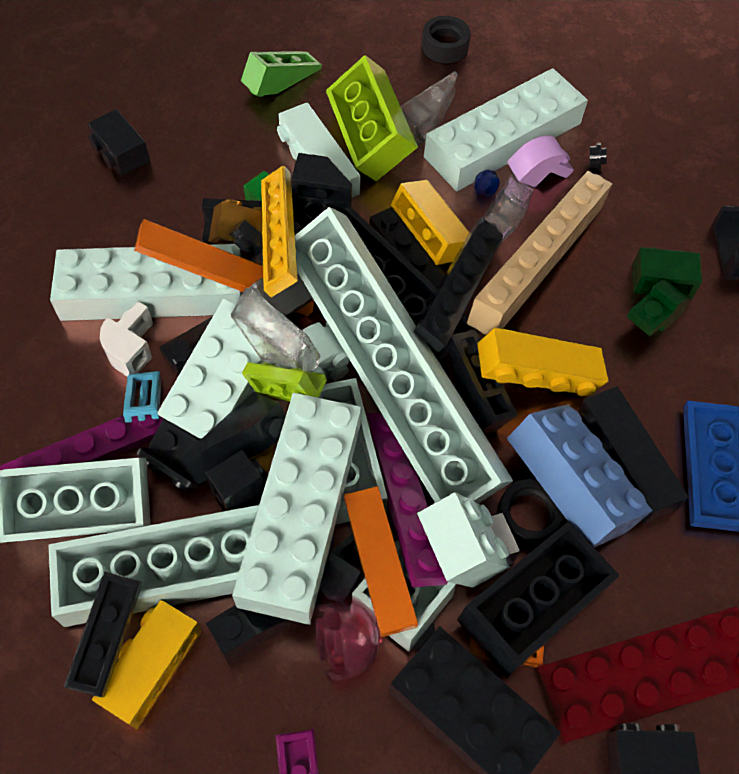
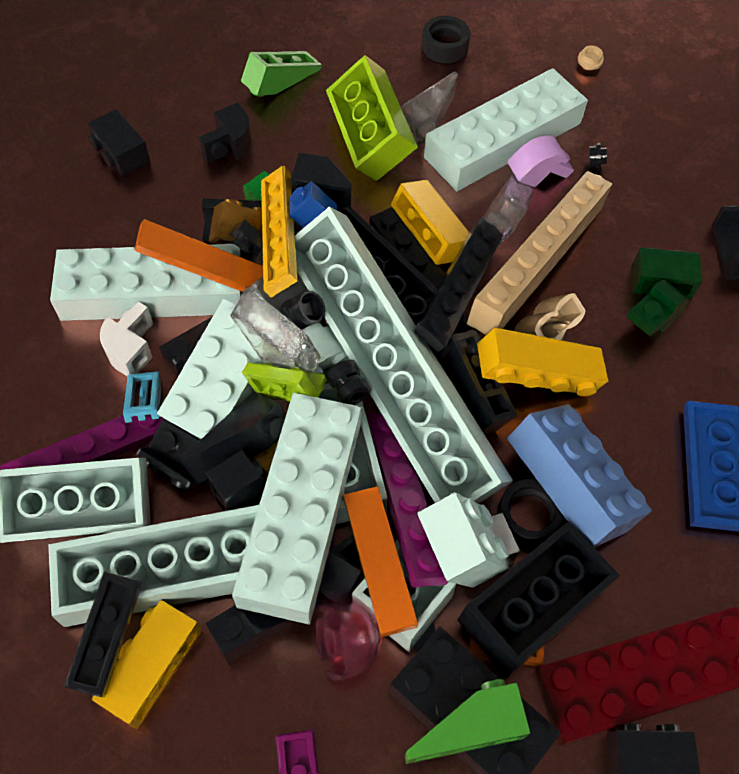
(231, 134): none -> black brick
(304, 309): none -> black wheel
(308, 135): light aqua brick -> none
(308, 203): none -> blue brick
(347, 381): none -> black wheel
(483, 720): none -> bright green slope
(486, 183): clear blue plate -> none
(553, 317): none -> tan brick
(591, 57): none -> tan plate
(630, 445): black brick -> none

